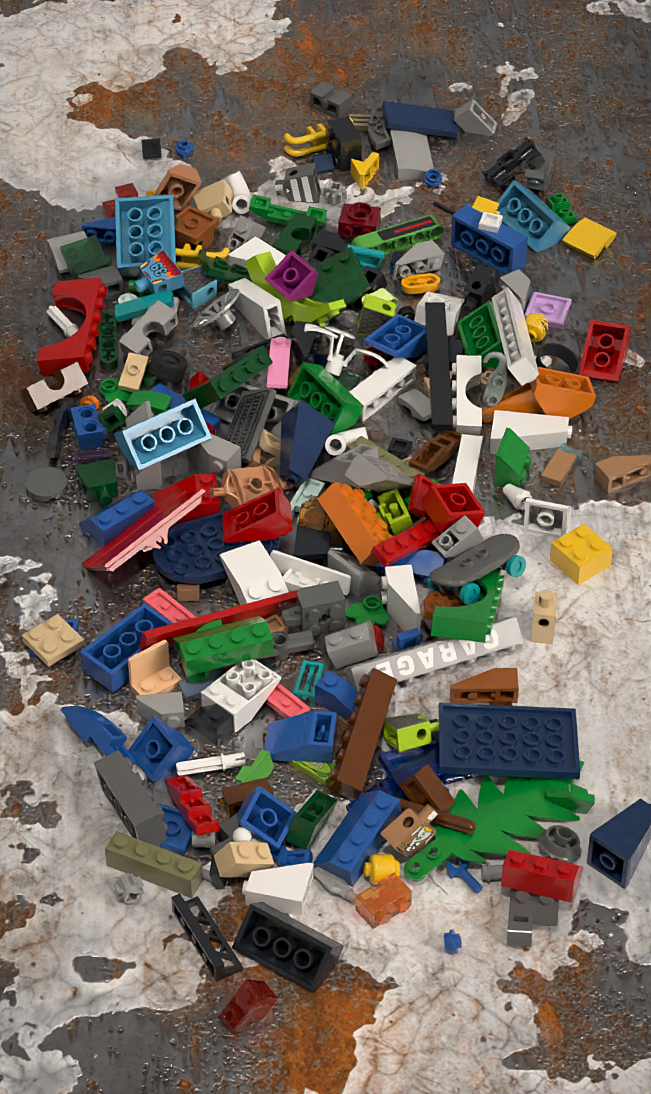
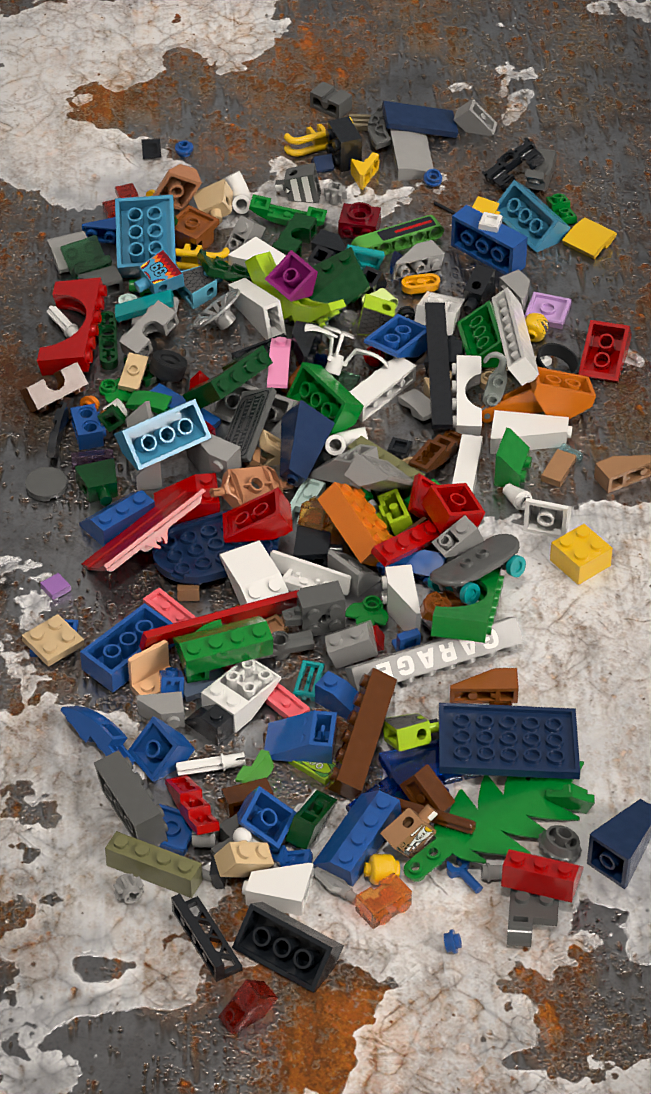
(55, 586): none -> medium lavender tile
(171, 680): none -> blue bracket
(544, 608): tan torso -> none

